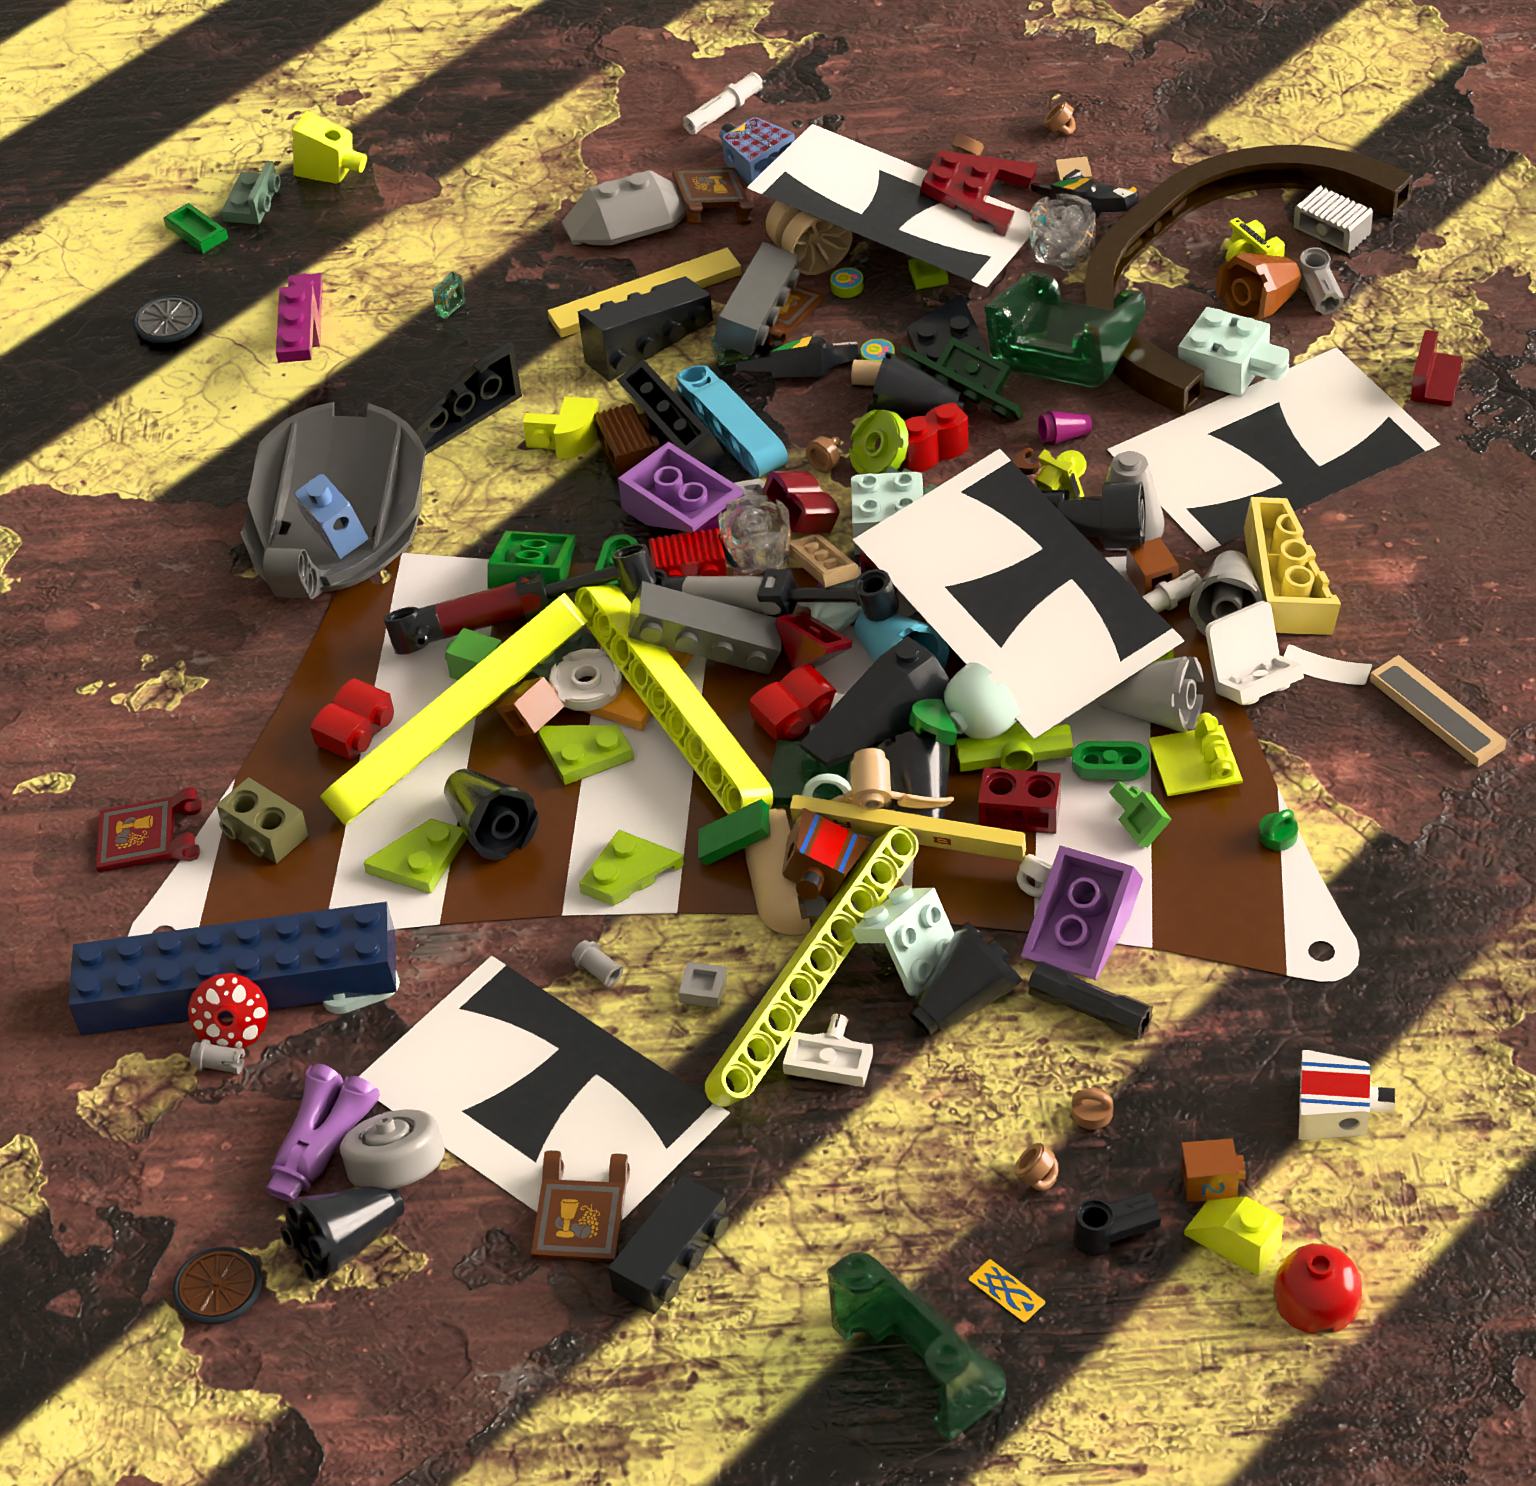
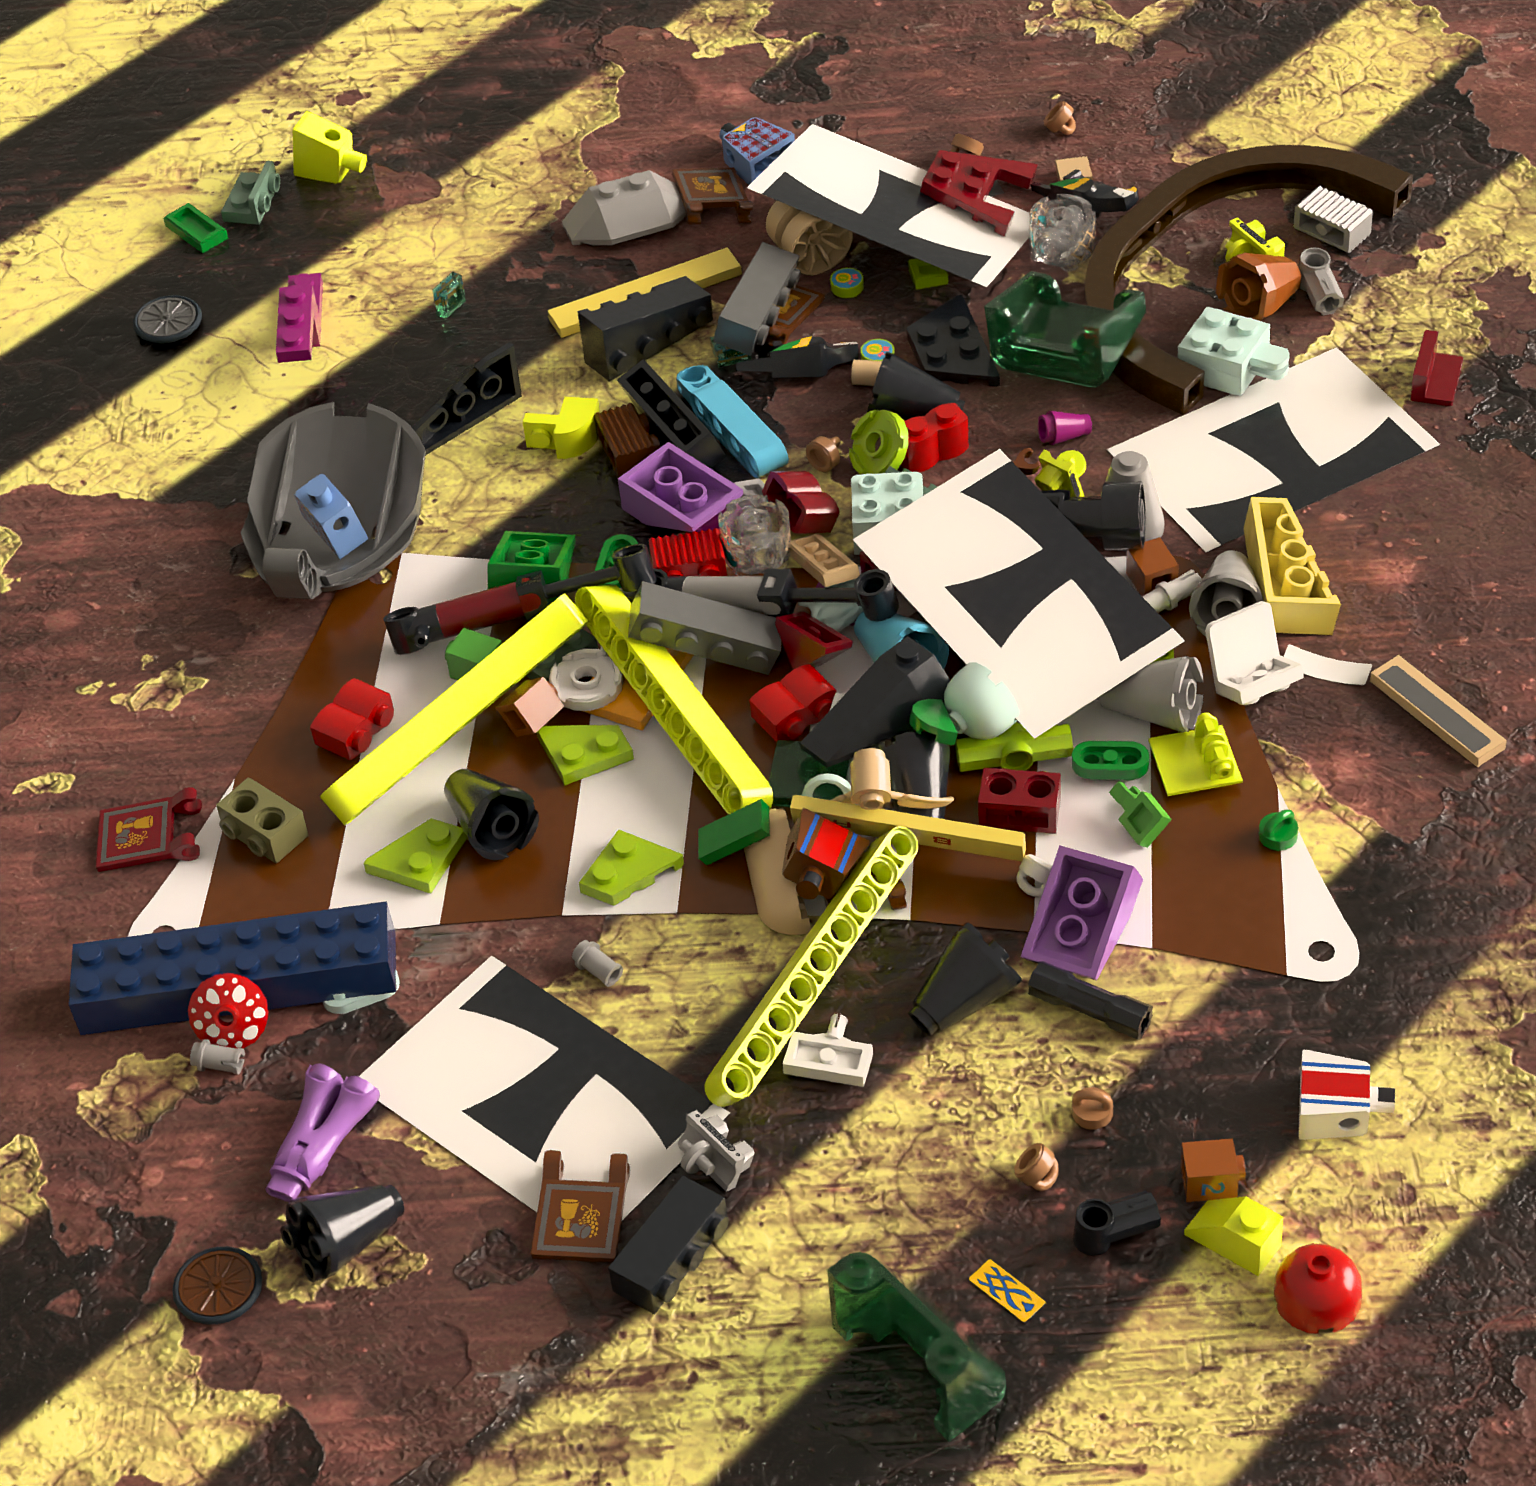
(392, 1149): light grey wheel -> none
(702, 984): light grey plate -> none
(711, 1152): none -> light grey hips
(732, 96): white pin -> none
(913, 931): light aqua bracket -> none
(970, 371): dark green bracket -> none

